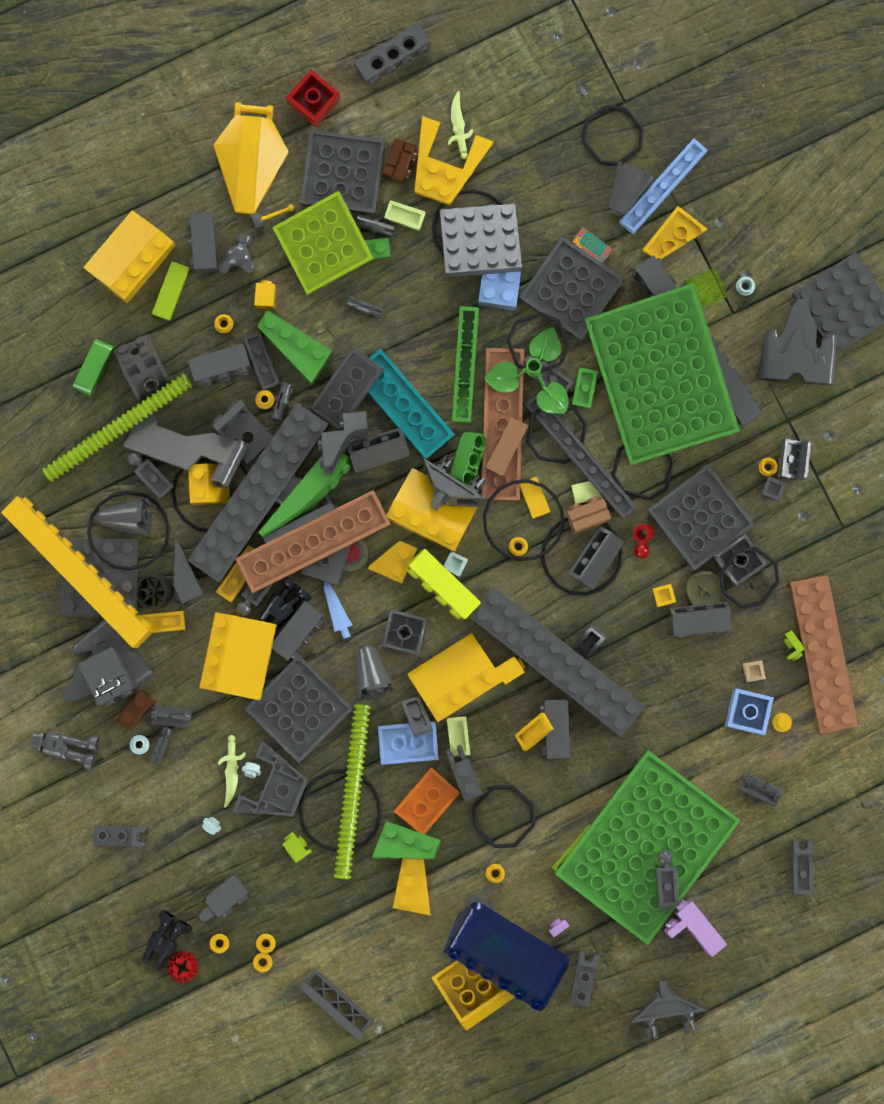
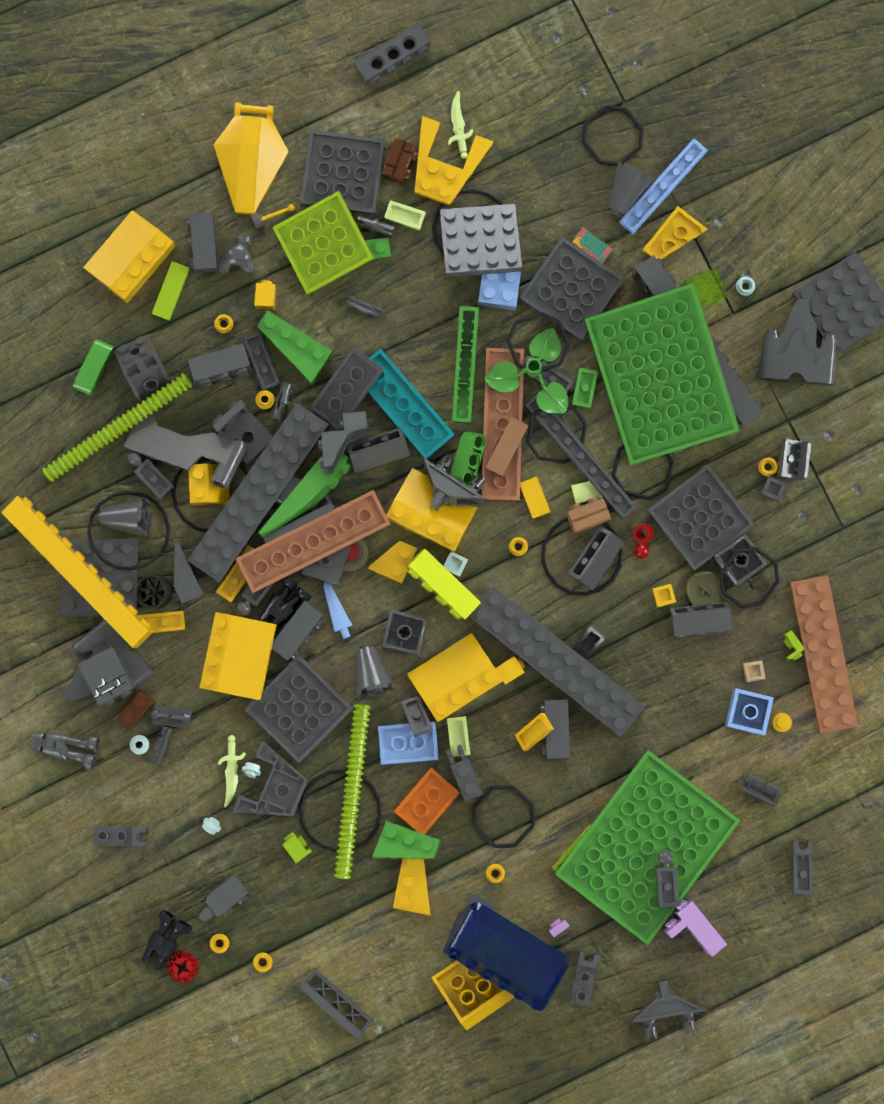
(261, 948): yellow plate -> none
(313, 98): red brick -> none
(561, 517): black piece -> none

